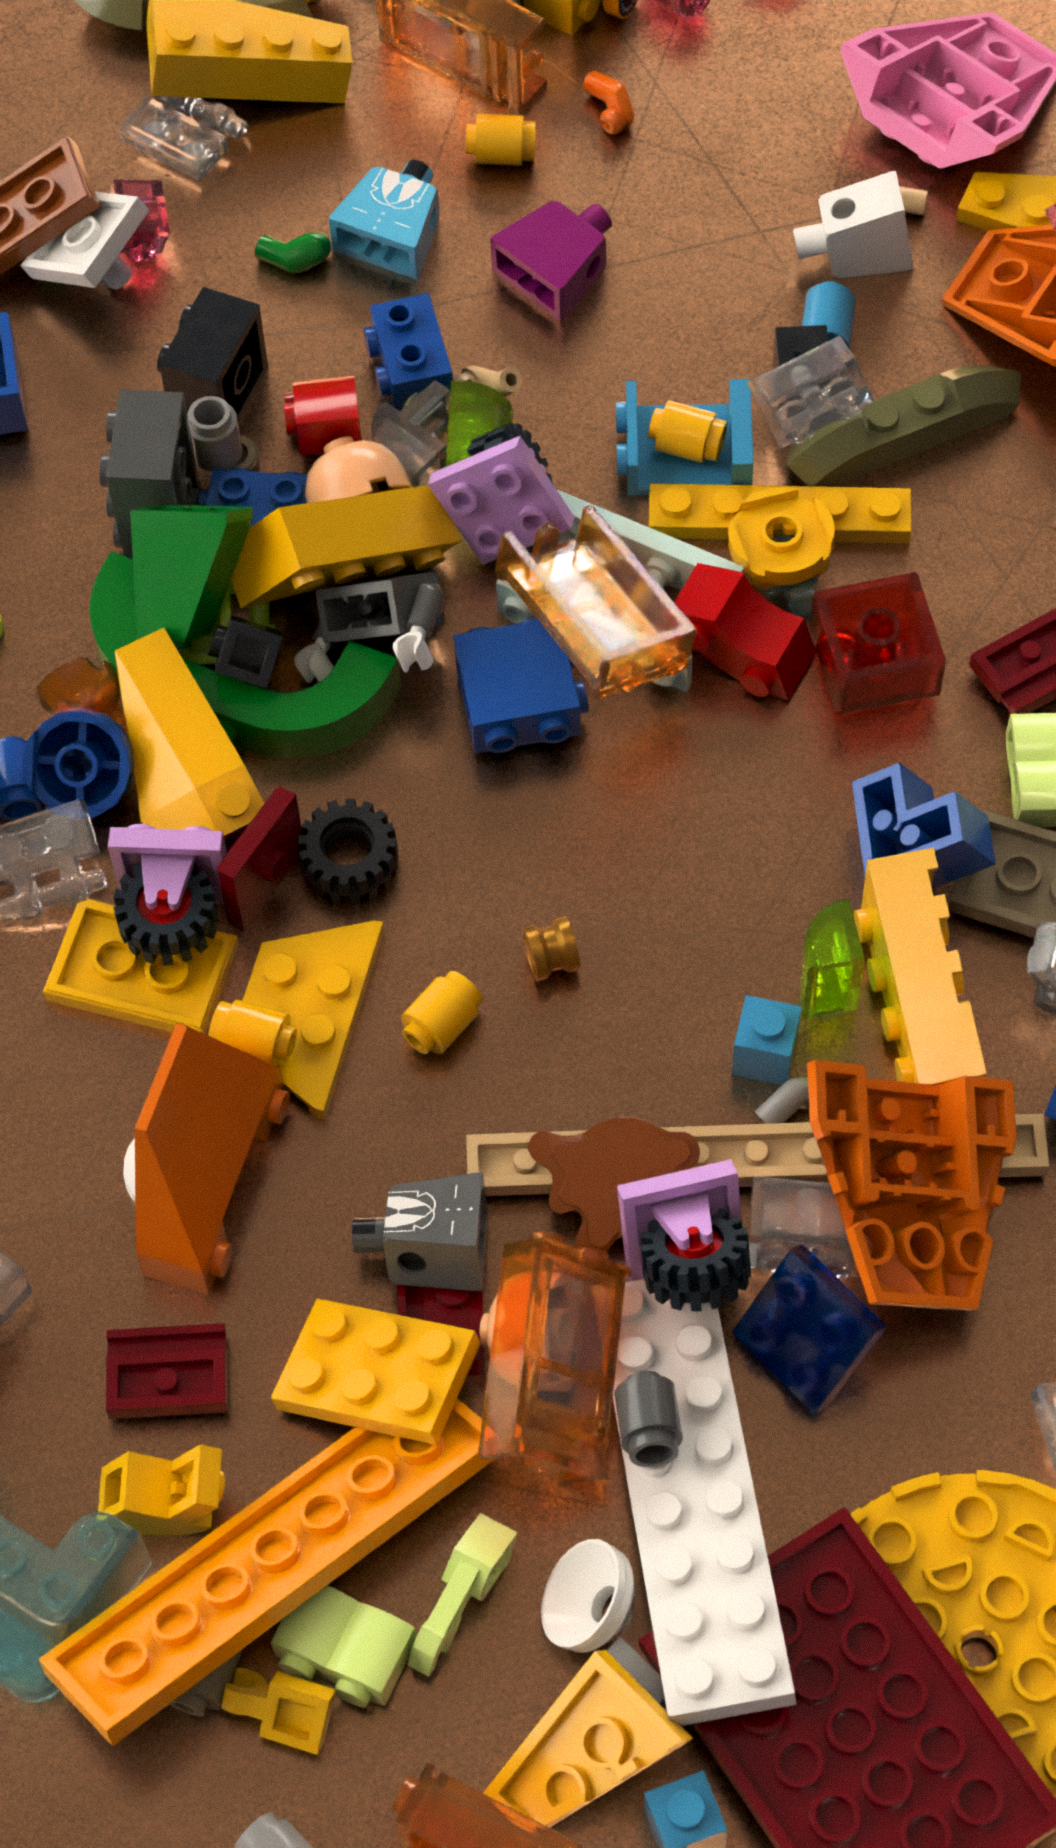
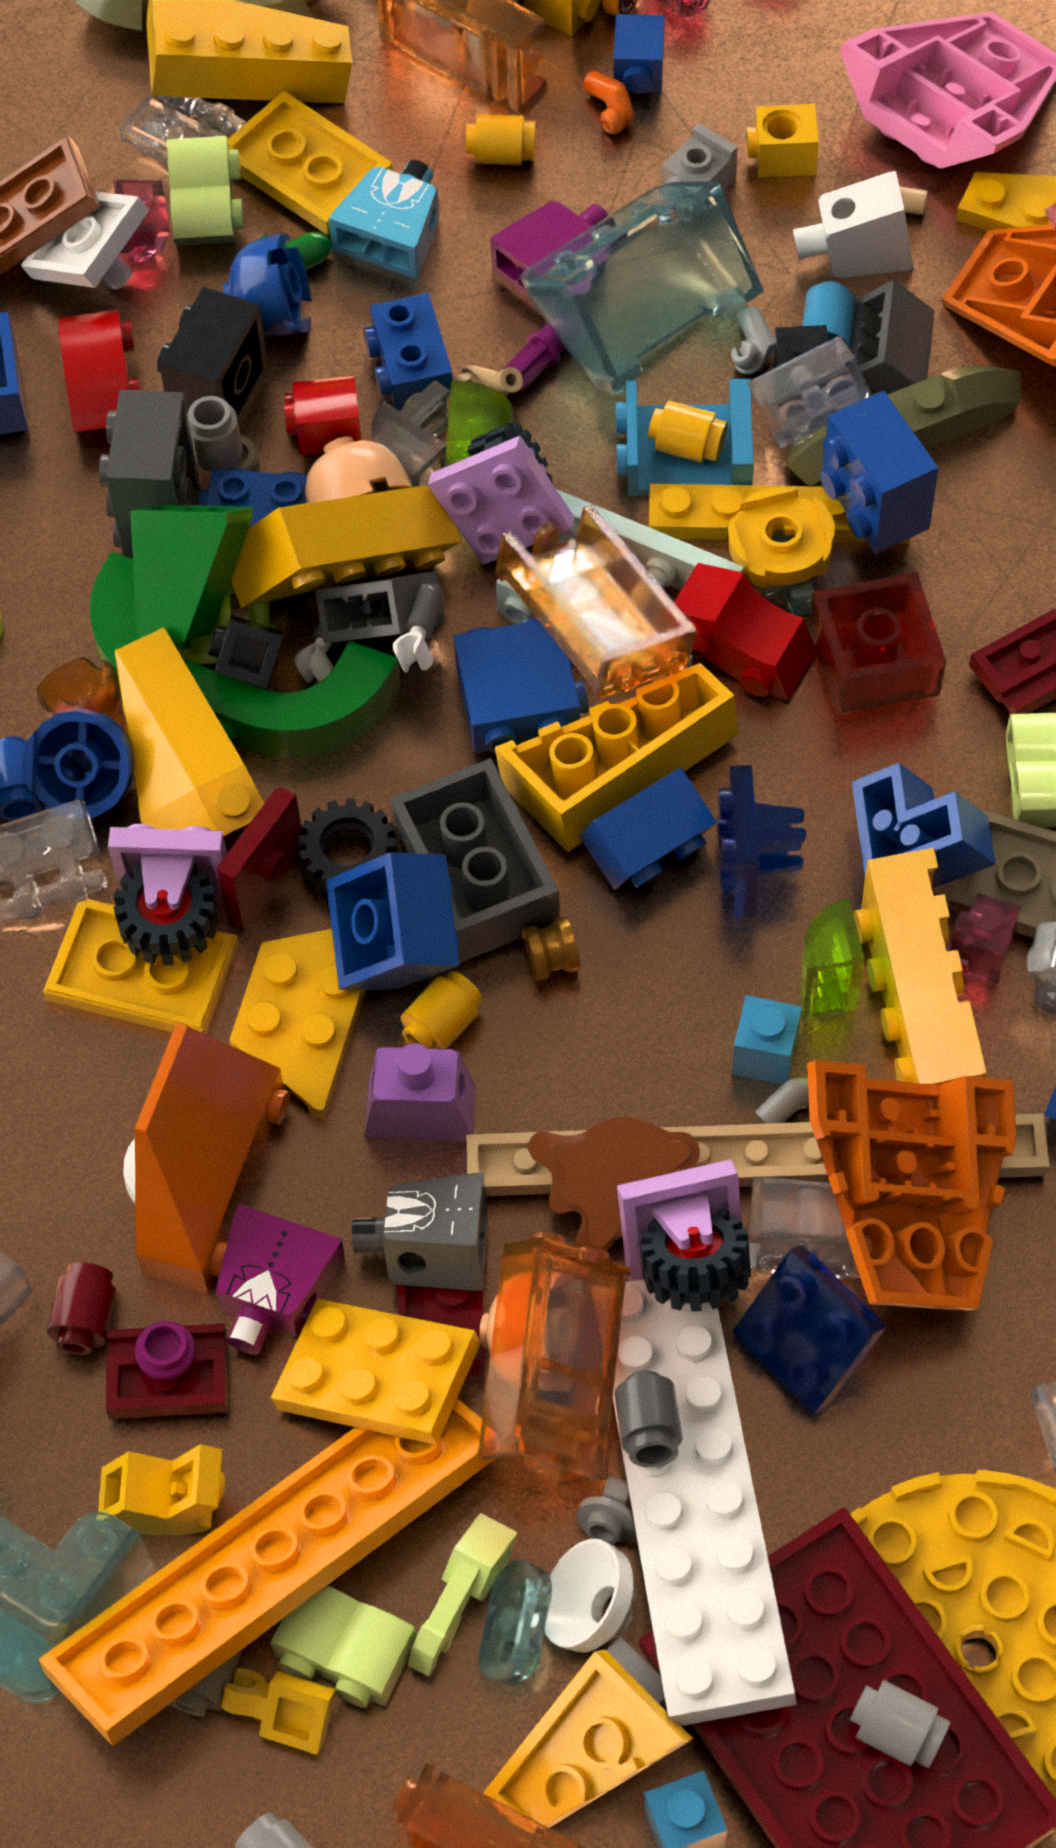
(82, 1308): none -> dark red brick
(95, 365): none -> red brick
(165, 1350): none -> magenta plate
(203, 190): none -> yellowish green brick
(254, 1030): yellow brick -> none
(273, 1276): none -> magenta torso
(275, 280): none -> blue cylinder
(302, 158): none -> yellow plate
(392, 921): none -> blue brick
(419, 1095): none -> medium lavender torso
(488, 852): none -> dark grey brick
(515, 1623): none -> clear light blue plate
(541, 350): none -> magenta axle
(607, 1515): none -> light grey plate
(617, 751): none -> yellow wedge
(639, 52): none -> blue brick
(643, 279): none -> clear light blue windscreen
(649, 829): none -> blue brick
(702, 159): none -> light grey brick
(753, 840): none -> clear blue plate
(758, 344): none -> light grey arm
(784, 140): none -> yellow brick
(878, 472): none -> blue brick
(892, 338): none -> dark grey brick
(899, 1724): none -> light grey brick
(985, 937): none -> clear pink brick

